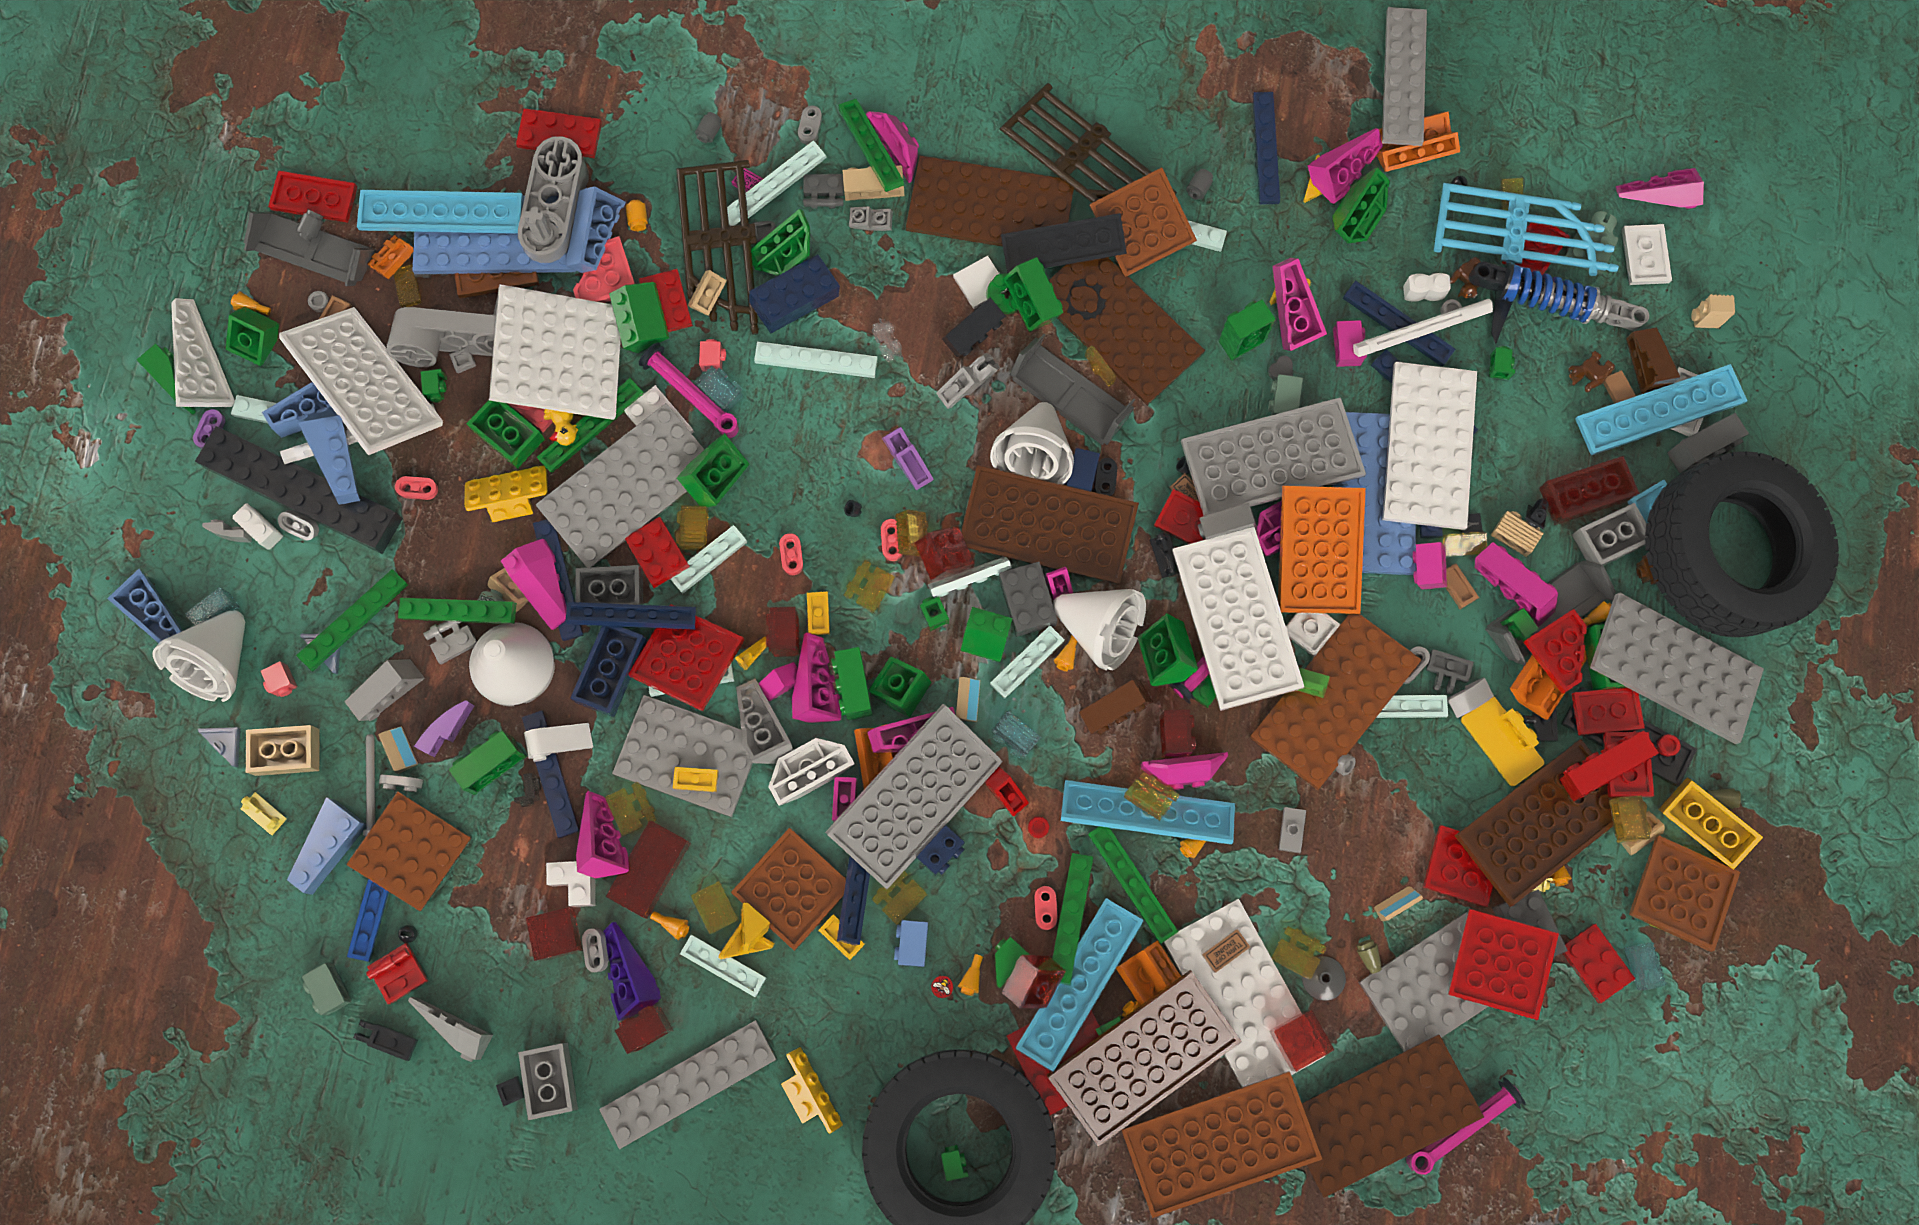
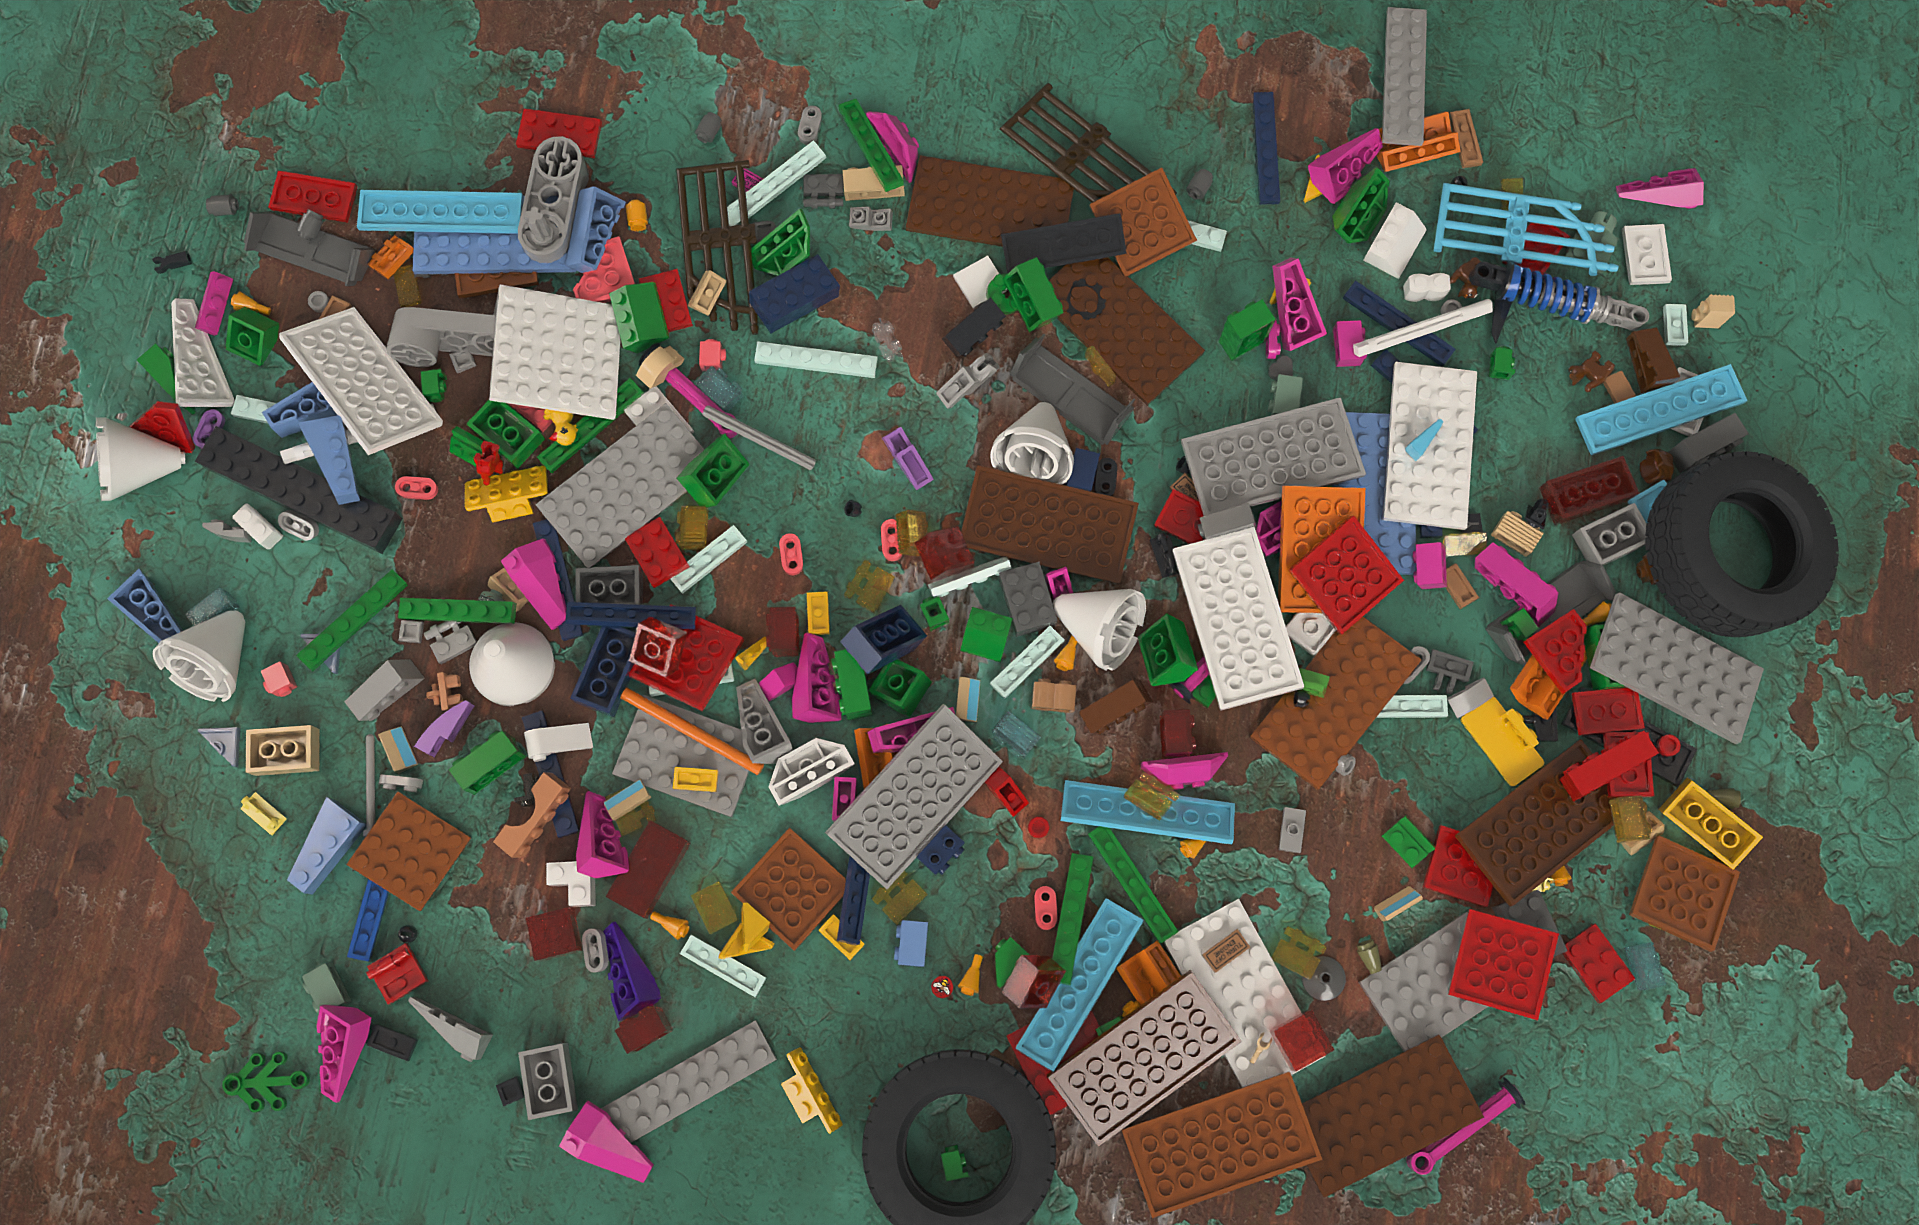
(131, 458): none -> white cone
(166, 423): none -> red plate
(172, 261): none -> black bar
(214, 303): none -> dark pink plate
(222, 205): none -> dark grey brick
(261, 1082): none -> green plant
(342, 1040): none -> dark pink wedge
(411, 631): none -> light grey tile
(443, 693): none -> nougat hips
(465, 445): none -> green plate
(488, 461): none -> red animal
(548, 795): none -> nougat arch
(600, 1143): none -> dark pink wedge
(627, 800): none -> tan slope
(658, 364): none -> tan brick
(658, 646): none -> clear red brick
(691, 730): none -> orange piece
(759, 437): none -> light grey axle
(883, 639): none -> dark blue brick
(1053, 696): none -> medium nougat brick
(1261, 1046): none -> tan hand
(1272, 347): none -> dark pink plate
(1301, 698): none -> black hinge
(1346, 575): none -> red plate
(1396, 241): none -> white slope
(1408, 841): none -> green plate
(1420, 444): none -> medium azure slope
(1469, 148): none -> medium nougat tile
(1657, 466): none -> reddish brown hair
(1675, 324): none -> light aqua plate

